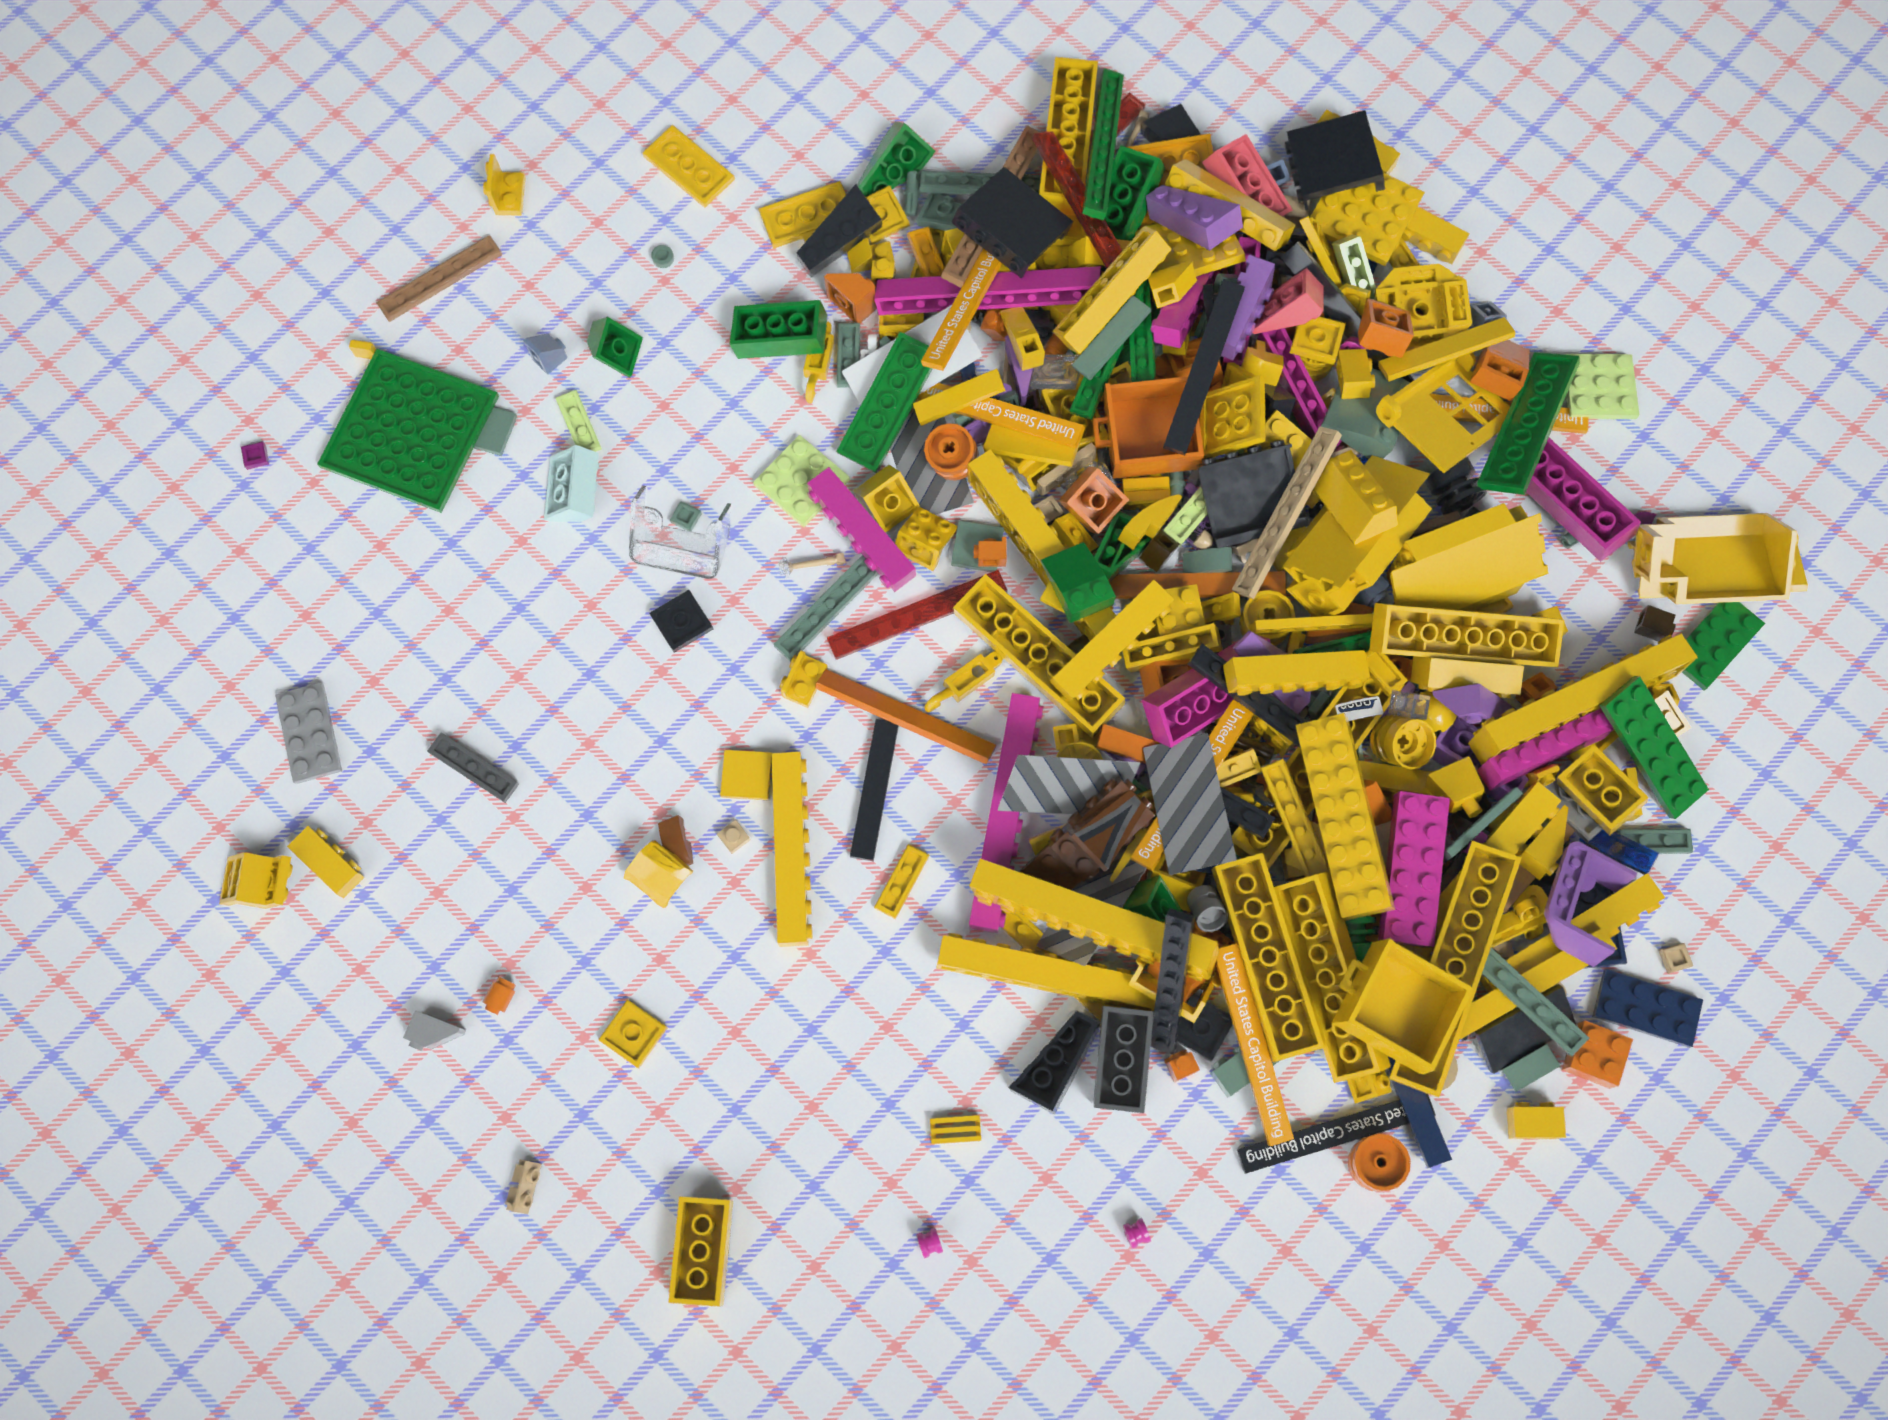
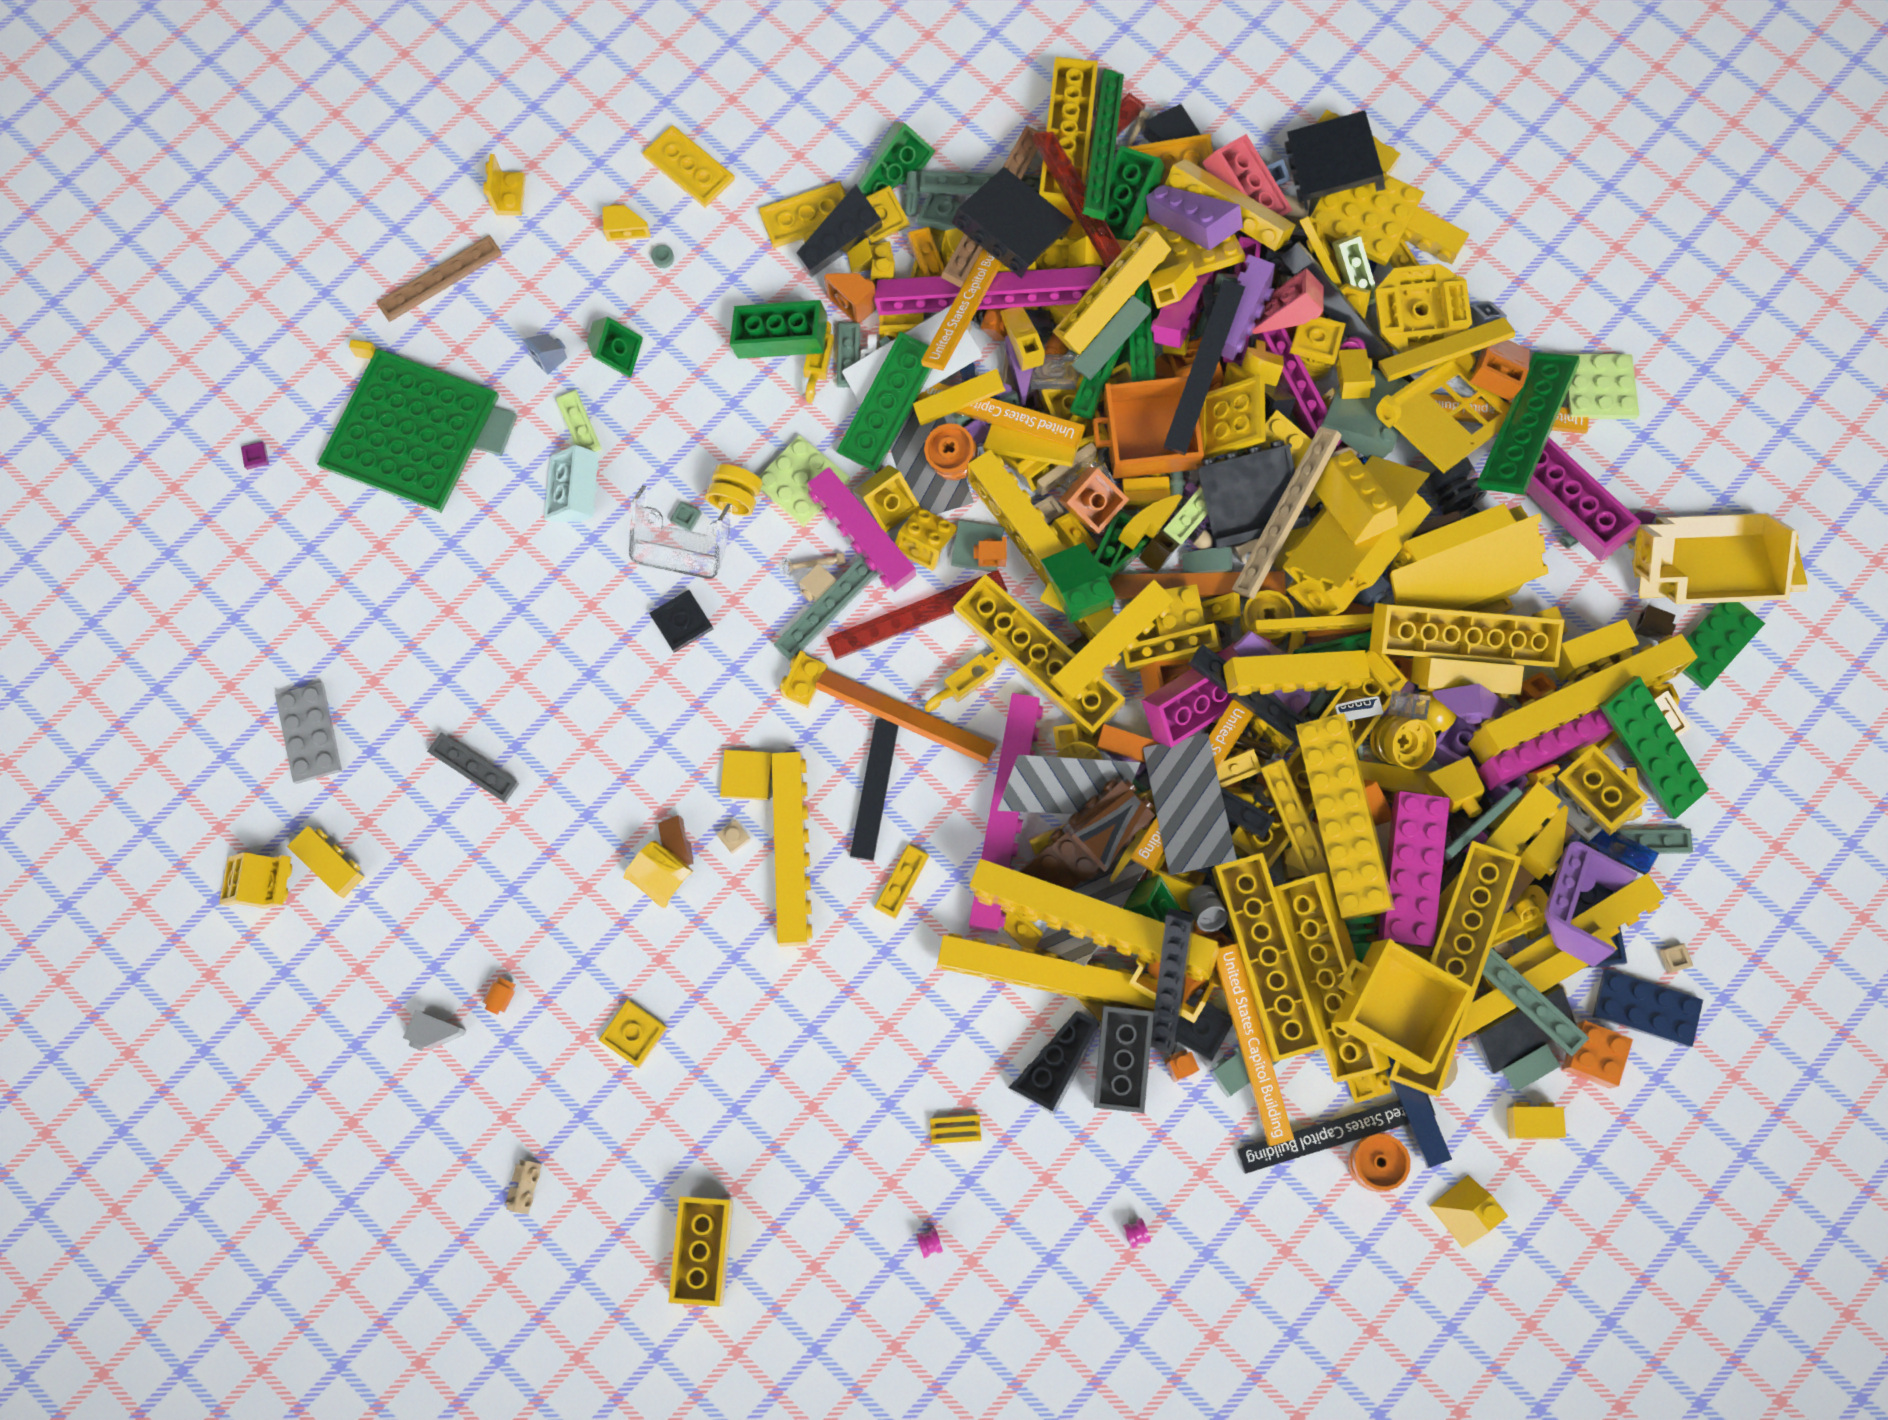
(623, 224): none -> yellow slope
(735, 487): none -> yellow wheel
(816, 583): none -> tan brick
(1385, 328): orange slope -> none
(1468, 1211): none -> yellow slope
(1595, 650): none -> yellow brick

